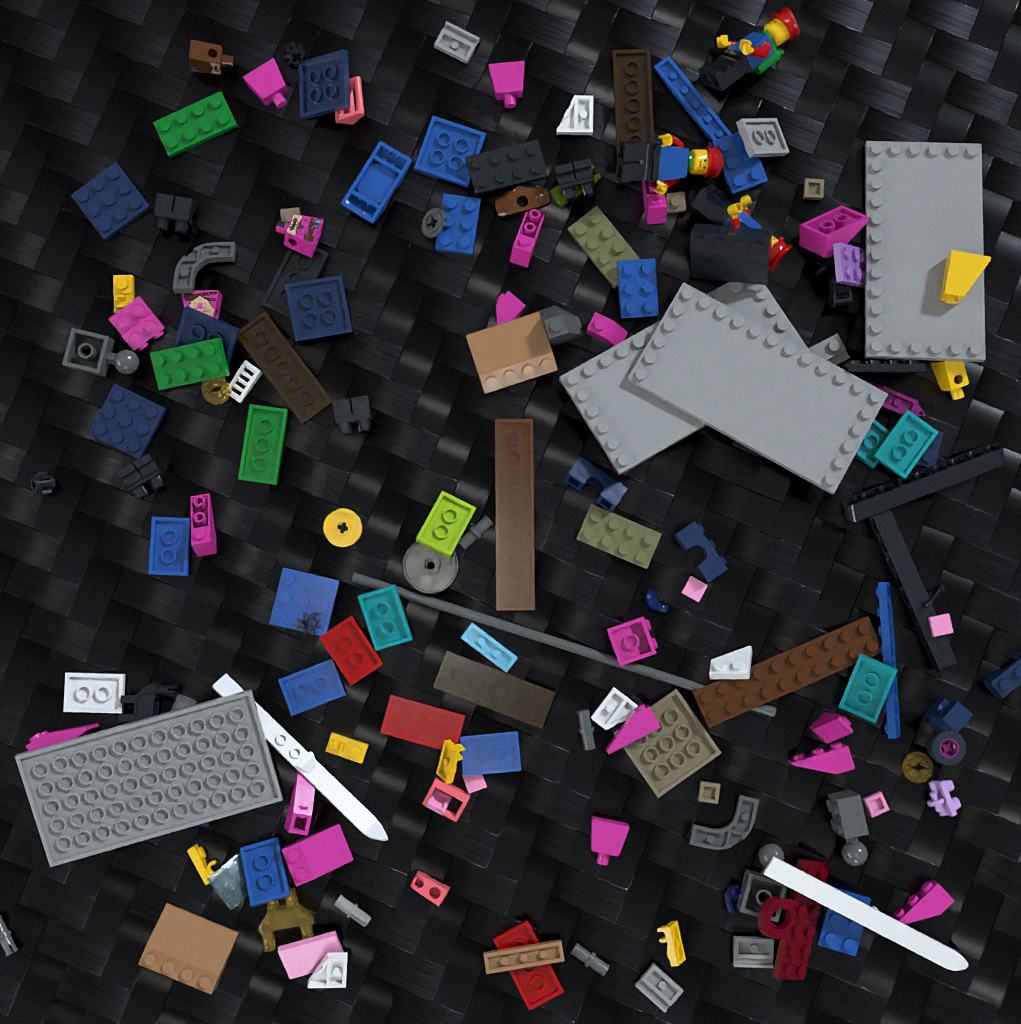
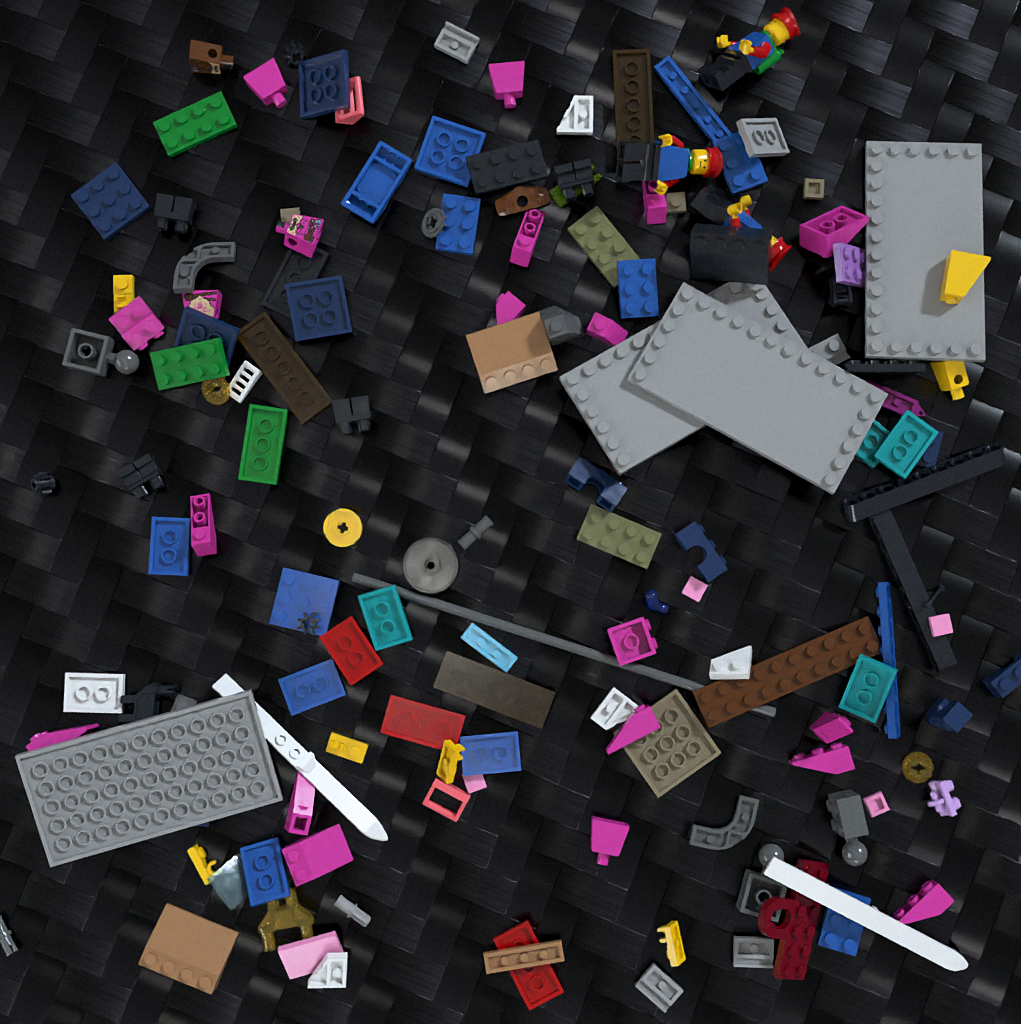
(127, 421): dark blue plate -> none
(429, 888): coral leg -> none
(438, 801): bright pink tile -> none
(446, 524): lime plate -> none
(514, 514): reddish brown plate -> none
(586, 729): dark grey pin -> none
(590, 959): dark grey pin -> none
(709, 792): dark tan plate -> none
(730, 897): clear blue arm -> none
(953, 750): black wheel -> none

